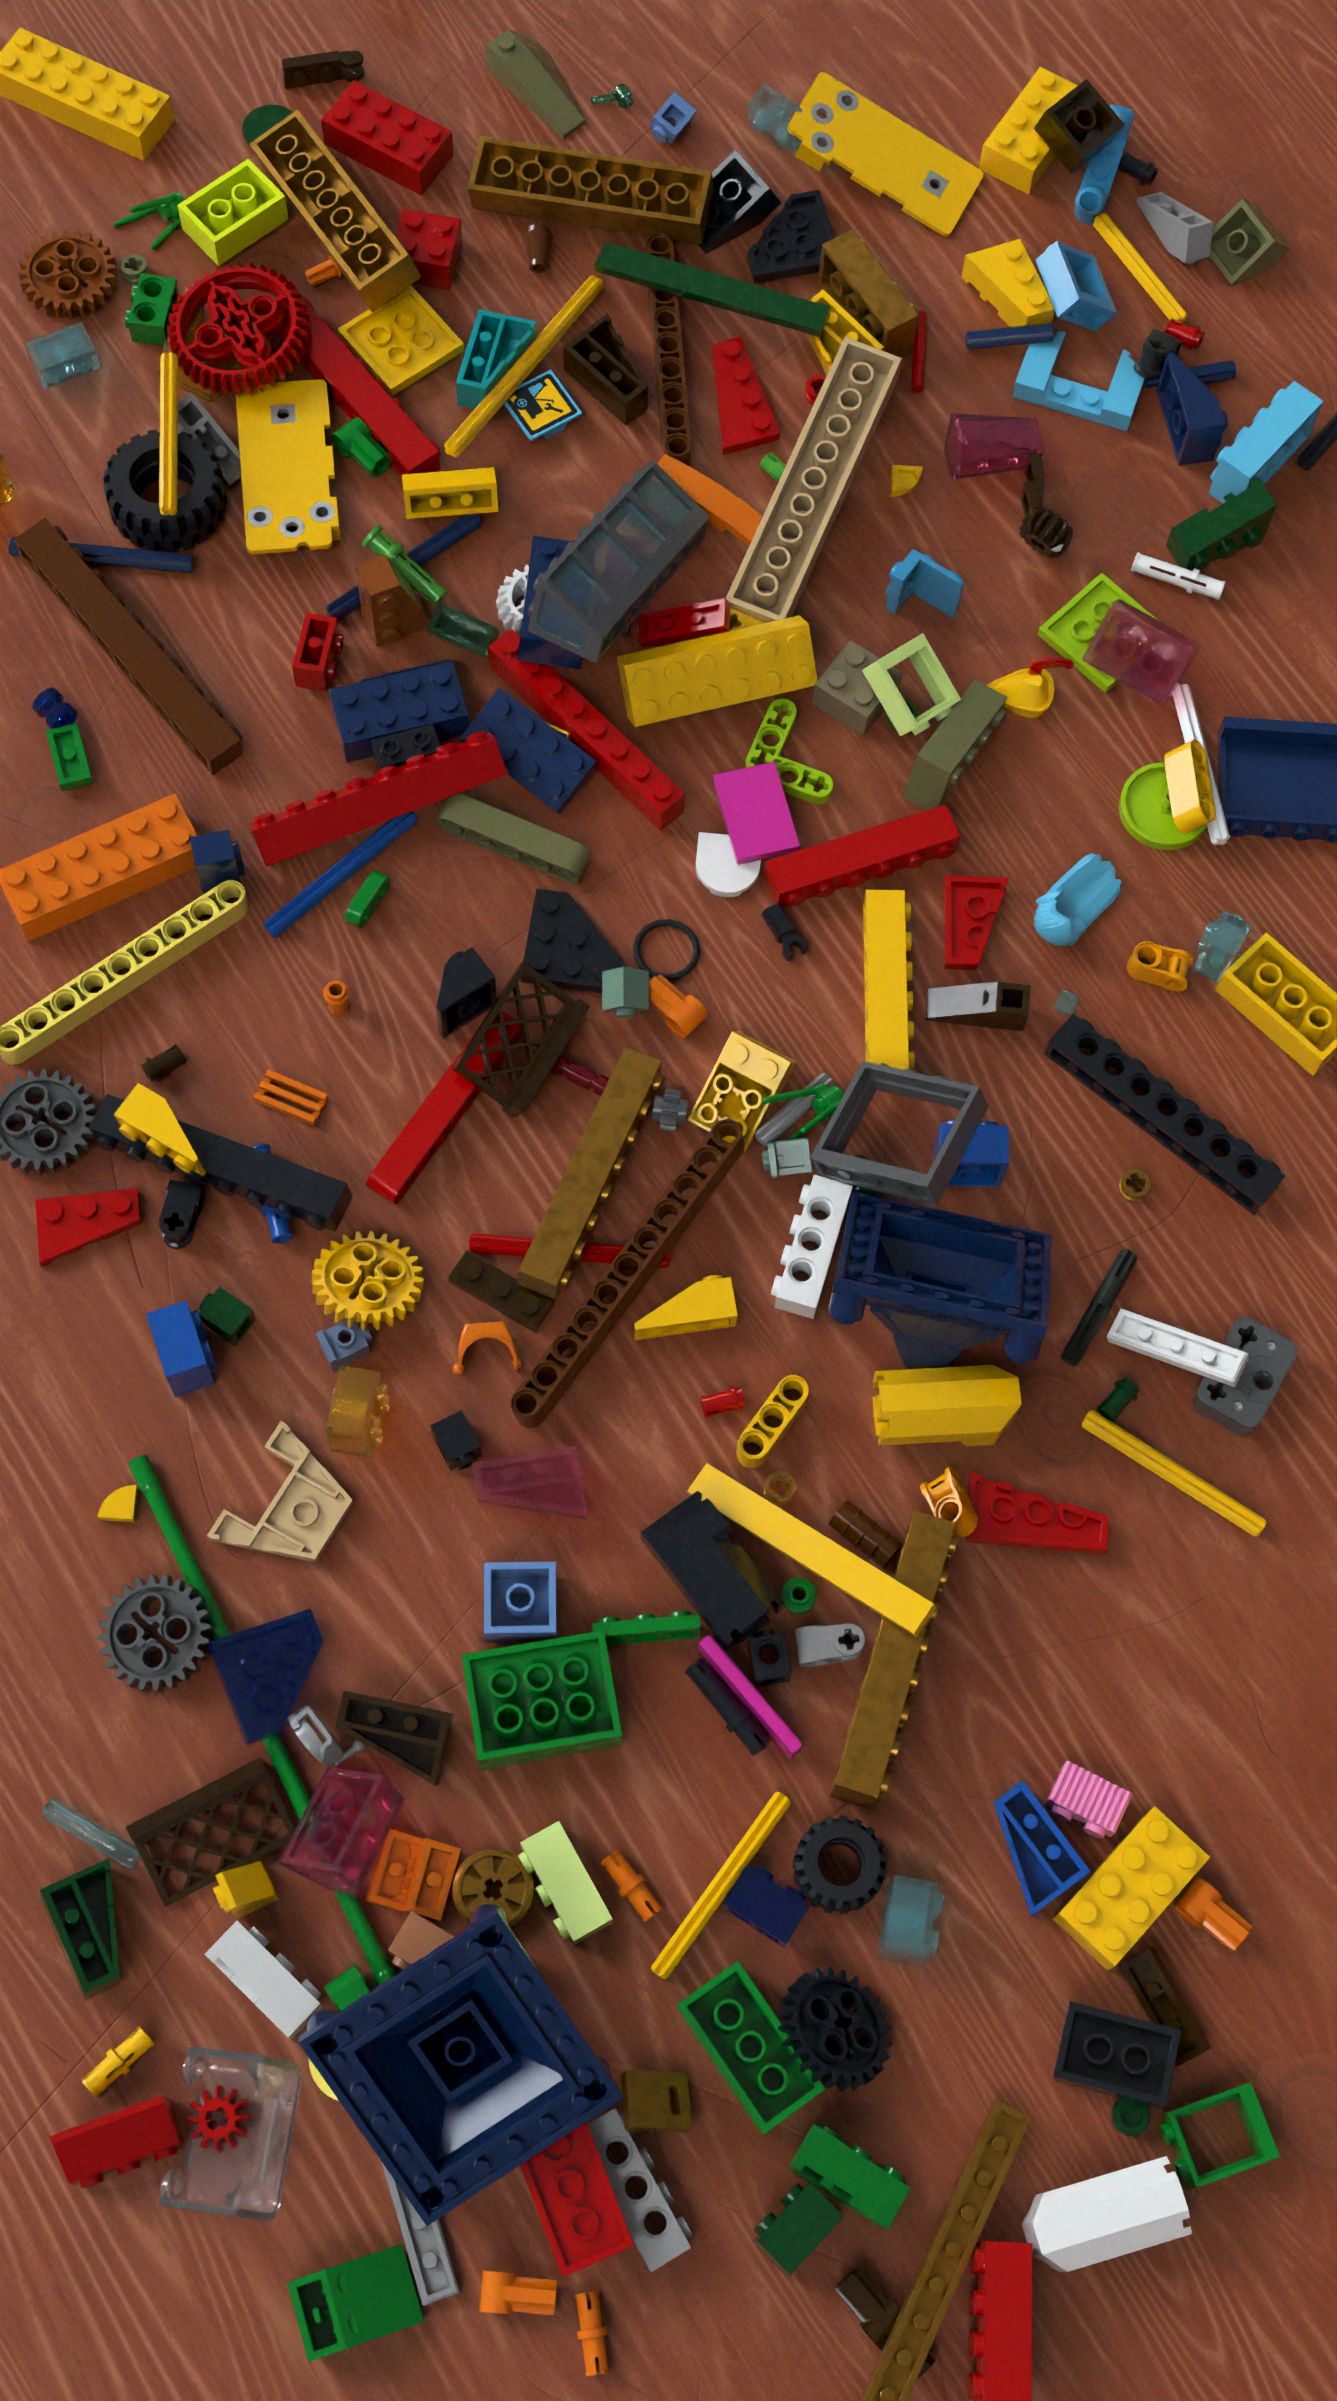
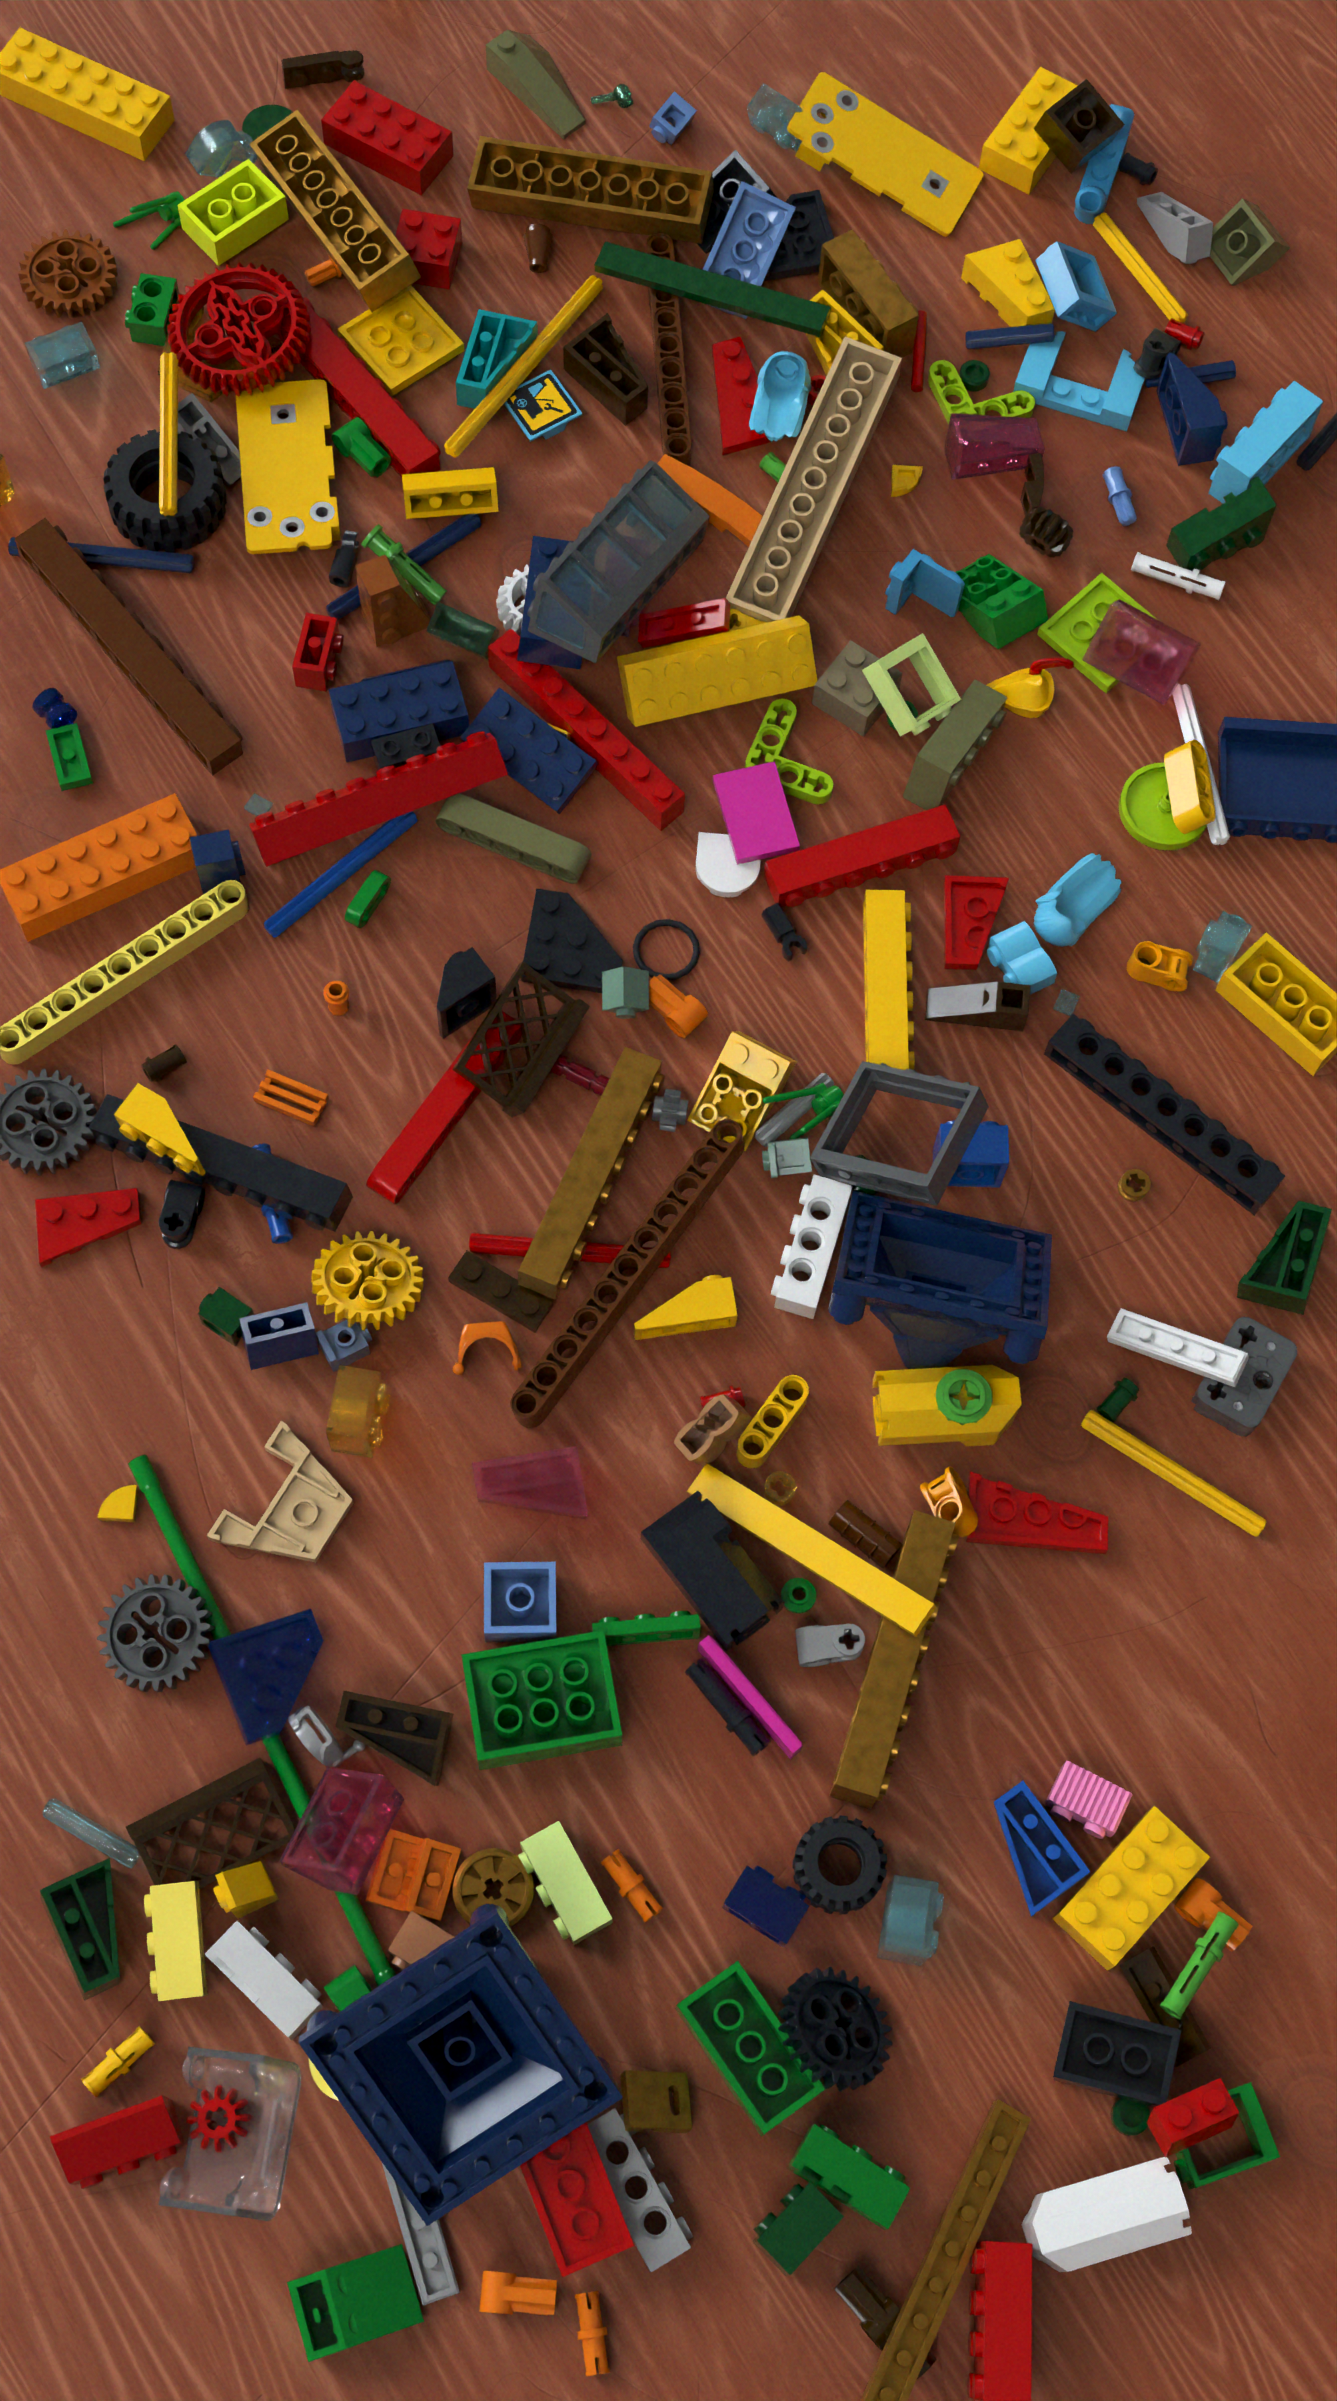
(130, 261): olive bush -> none
(176, 1941): none -> light yellow brick
(181, 1348): blue brick -> none
(216, 148): none -> clear light blue brick
(258, 805): none -> clear light blue window
(279, 1336): none -> dark blue brick
(344, 560): none -> black bar
(456, 1441): black brick -> none
(717, 1424): none -> medium nougat brick
(720, 1885): yellow axle -> none
(749, 237): none -> medium blue slope
(763, 1673): black brick -> none
(781, 396): none -> medium azure hair
(955, 386): none -> lime beam
(974, 375): none -> dark green tile
(975, 1387): none -> bright green gear
(1000, 601): none -> green slope
(1021, 958): none -> medium azure brick
(1099, 1307): pearl dark grey axle -> none
(1119, 495): none -> medium blue axle
(1192, 2117): none -> red brick
(1222, 1929): none -> bright green pin
(1289, 1262): none -> dark green wedge

